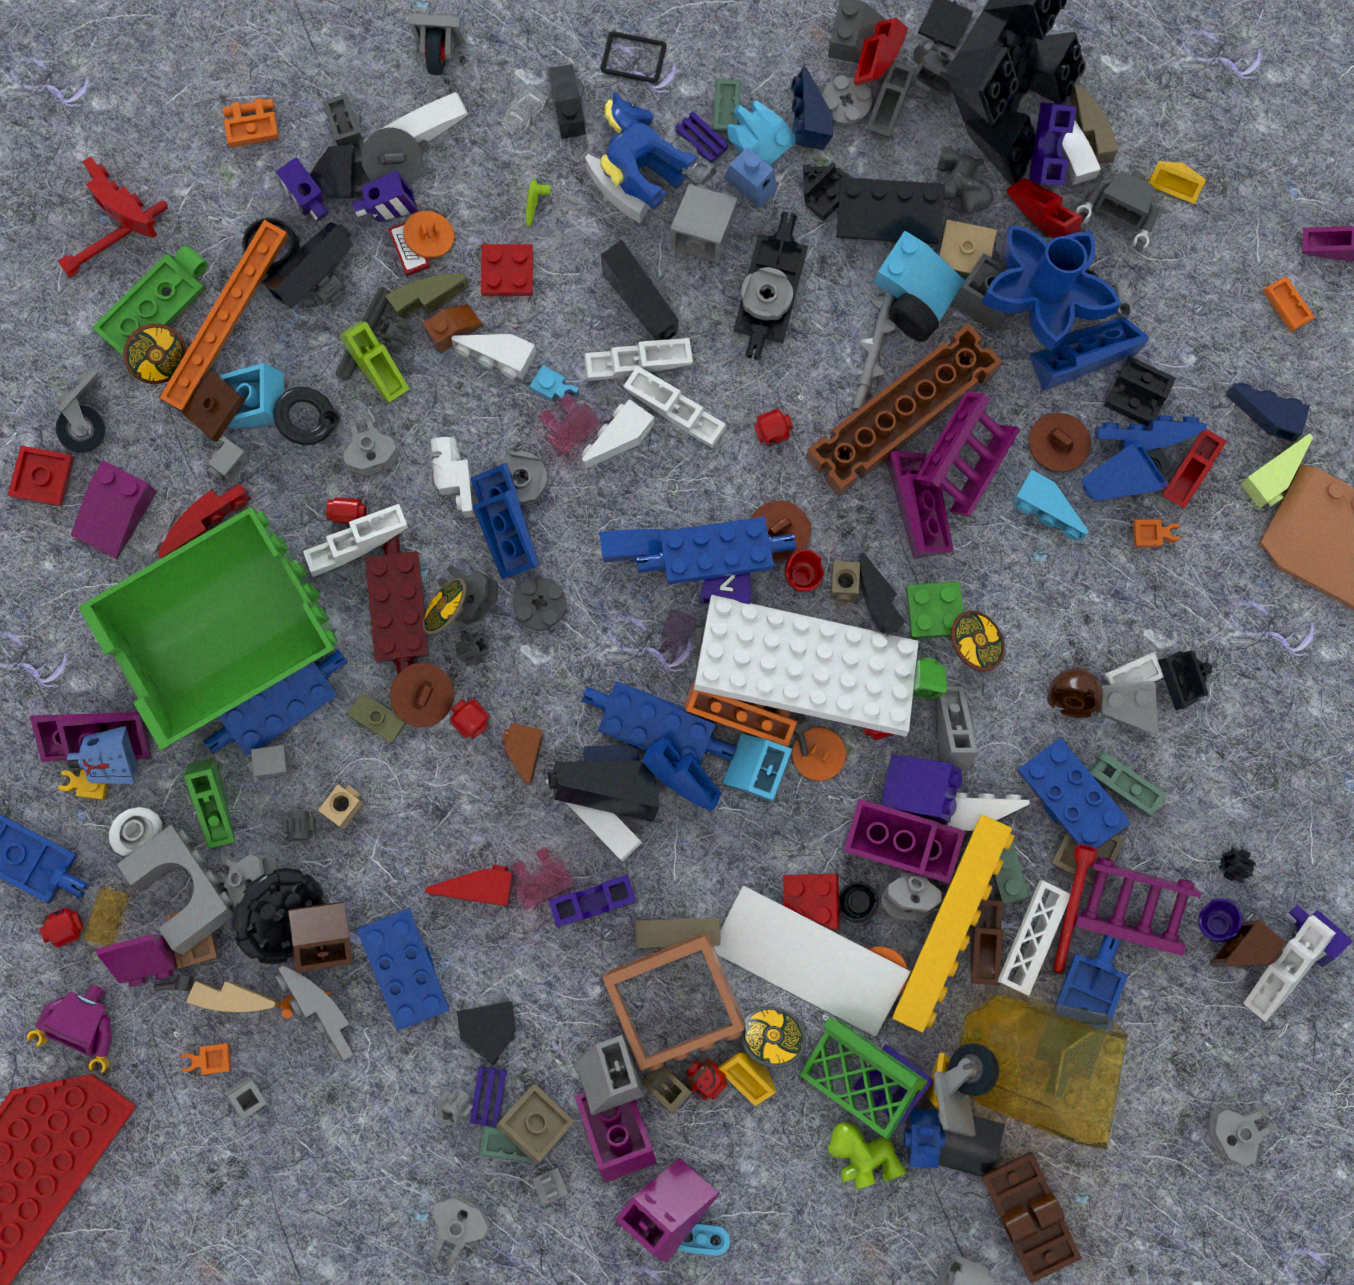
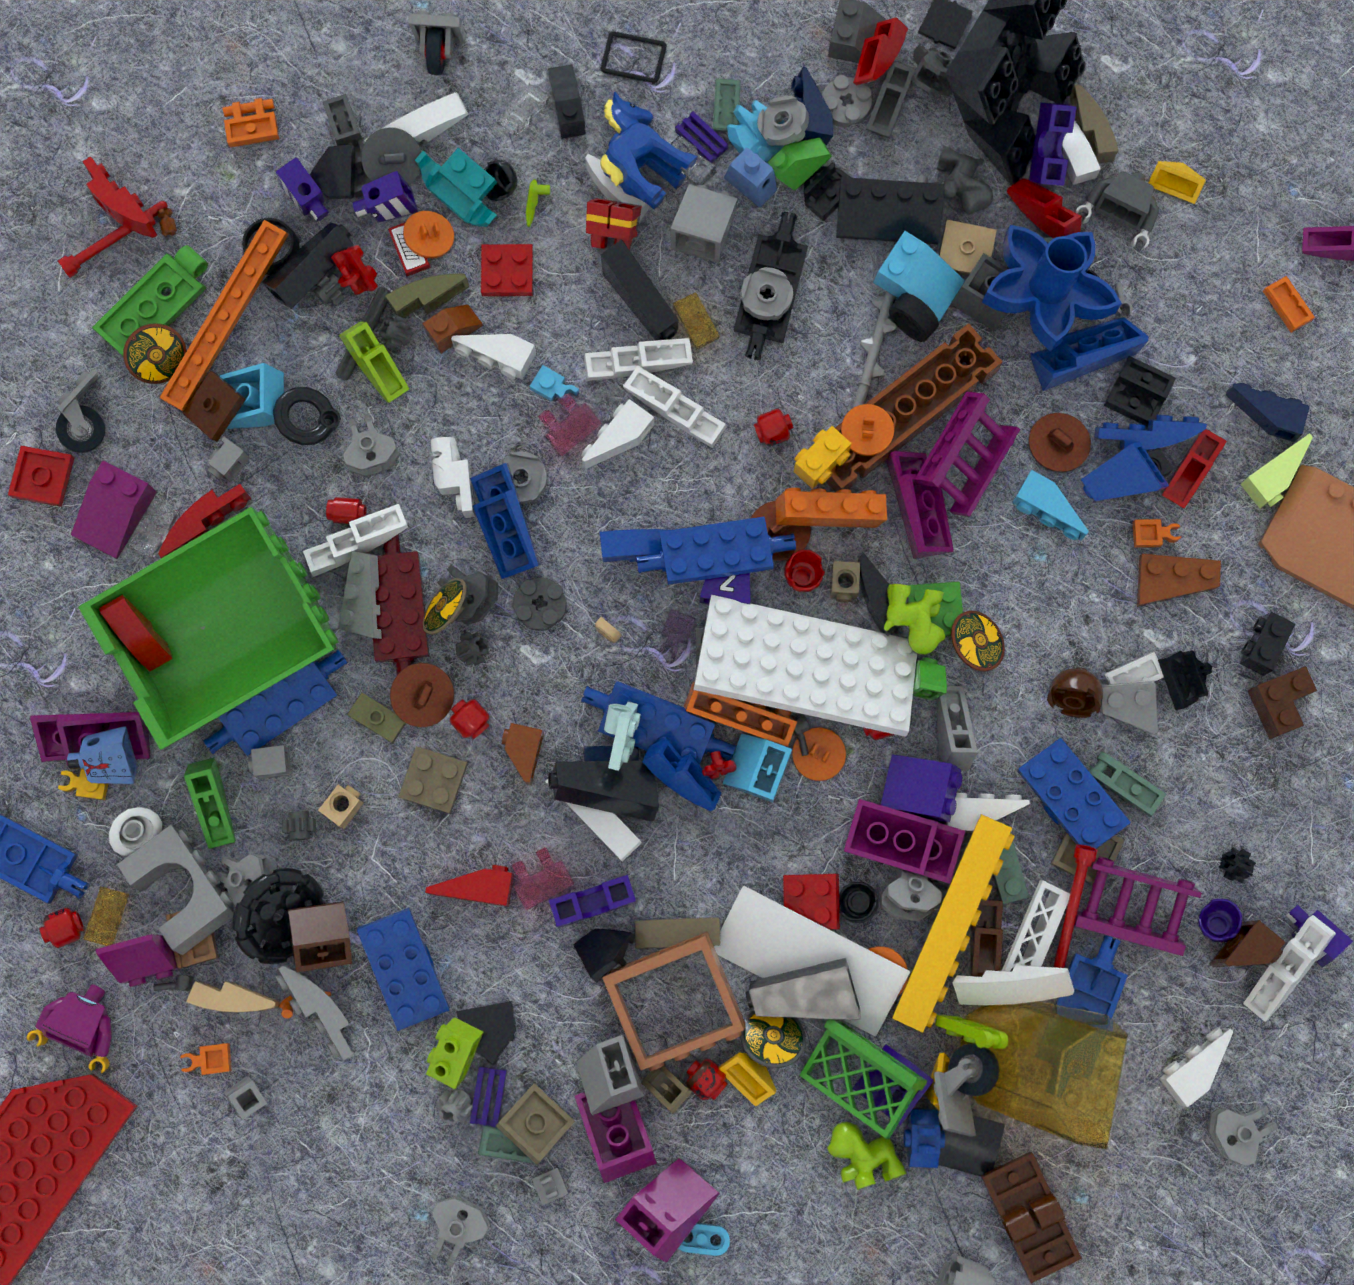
(136, 633): none -> red slope
(167, 224): none -> dark orange piece
(353, 271): none -> red hips
(359, 601): none -> light grey wing
(433, 780): none -> dark tan plate
(453, 1053): none -> lime brick
(459, 185): none -> teal plate
(505, 177): none -> black hair
(603, 950): none -> black slope
(607, 630): none -> tan tile
(611, 220): none -> red hips
(622, 722): none -> light aqua plate
(696, 320): none -> clear yellow plate
(718, 766): none -> red plant
(792, 130): none -> light grey plate
(799, 161): none -> bright green slope
(809, 992): none -> slope
(816, 463): none -> yellow brick
(831, 508): none -> orange brick
(868, 429): none -> orange piece
(923, 634): none -> lime animal
(972, 1031): none -> lime plate
(1020, 986): none -> white slope
(1172, 576): none -> dark orange wing
(1196, 1072): none -> white slope
(1267, 643): none -> black brick
(1275, 701): none -> reddish brown brick

